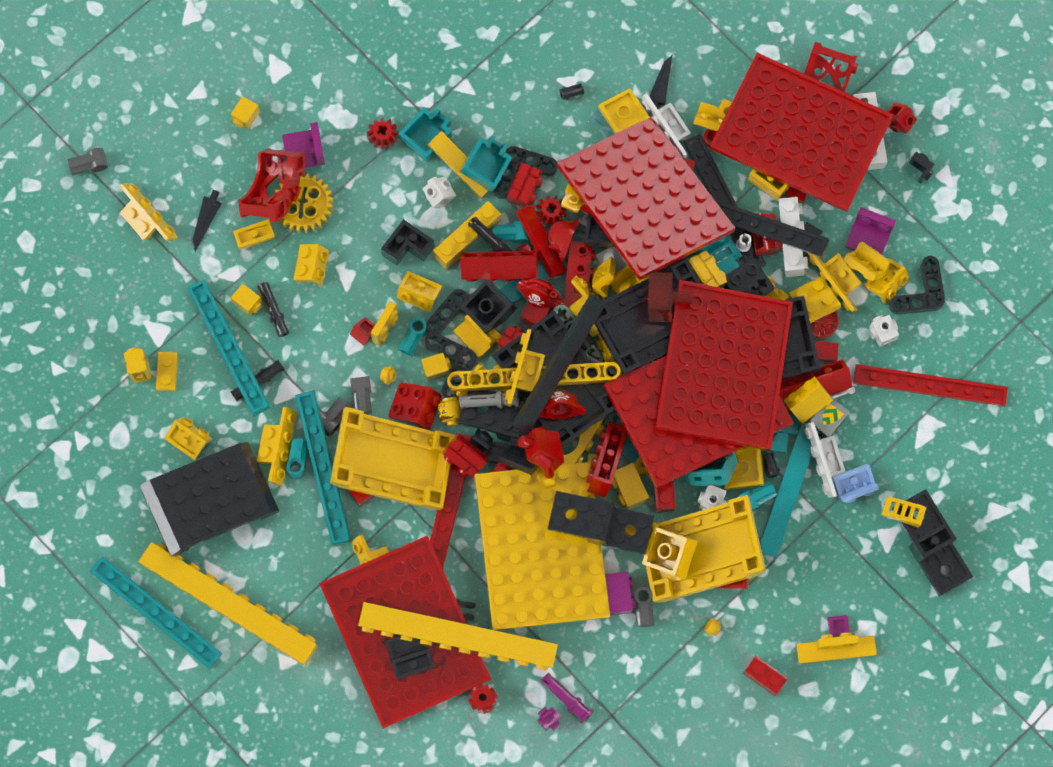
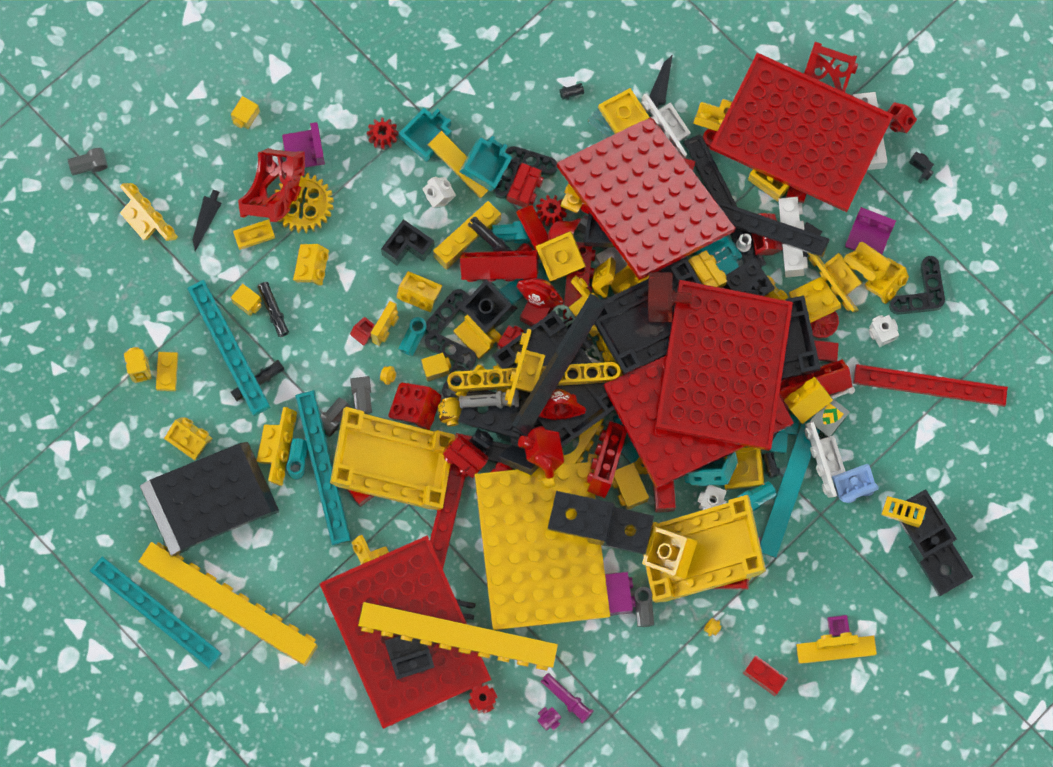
(560, 256): none -> yellow plate

